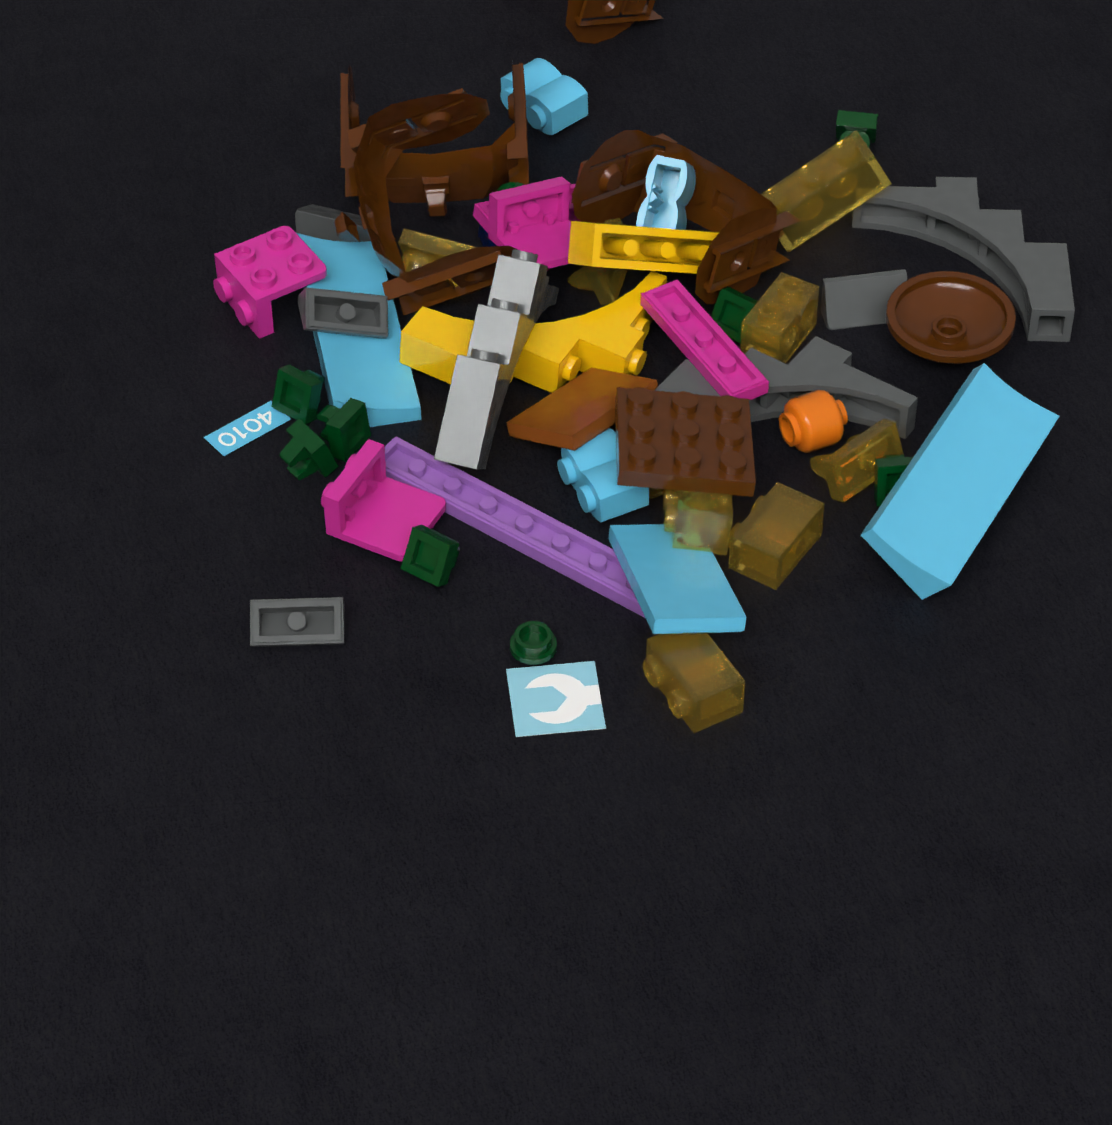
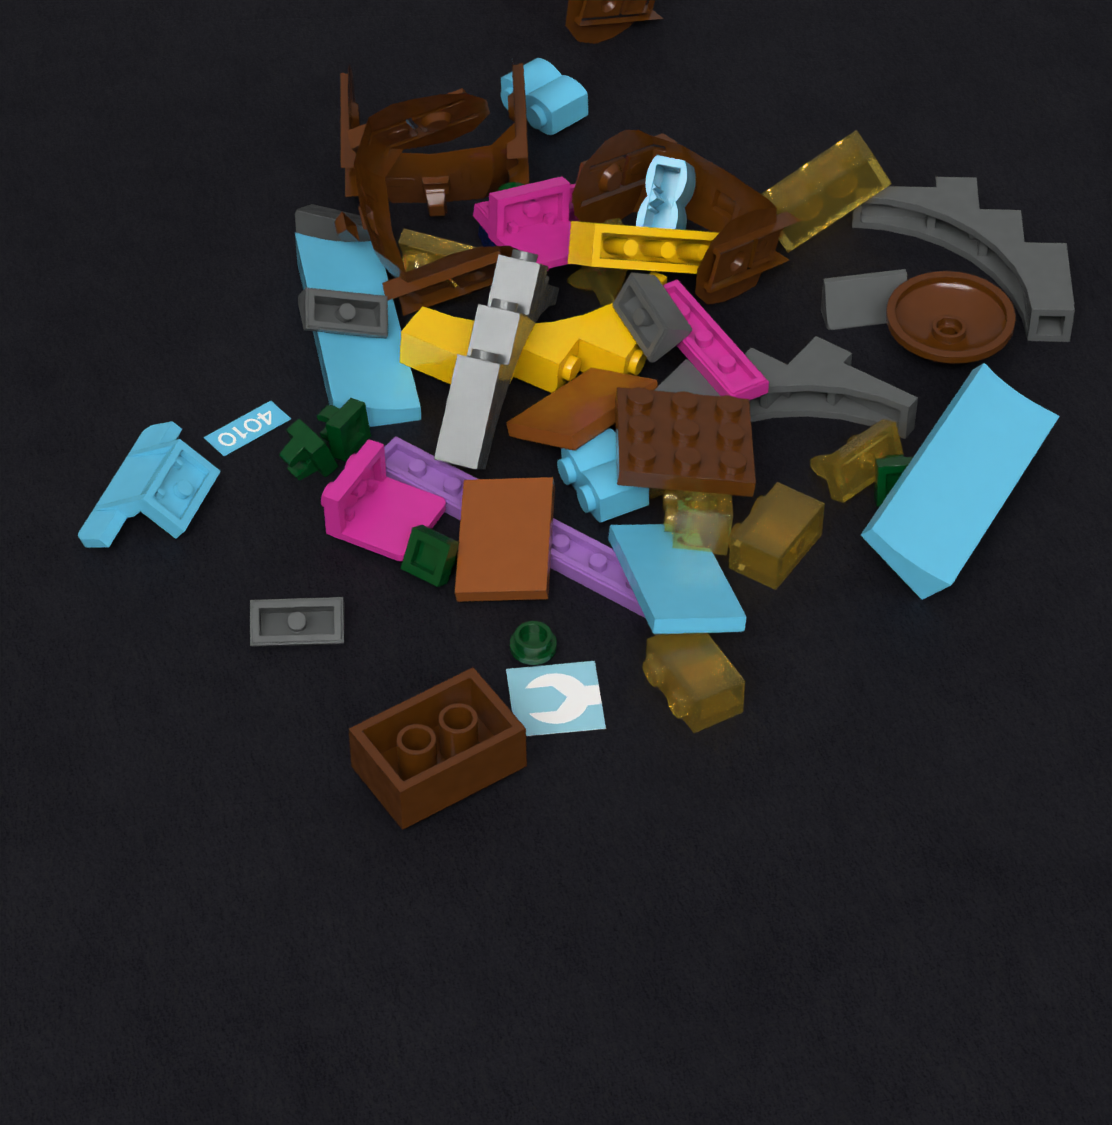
(159, 479): none -> medium azure plate
(262, 271): dark pink bracket -> none
(297, 393): dark green tile -> none
(438, 747): none -> reddish brown brick
(505, 539): none -> dark orange tile
(650, 315): none -> dark grey slope
(731, 310): dark green tile -> none
(781, 318): clear yellow brick -> none
(813, 421): orange head -> none
(862, 122): dark green tile -> none

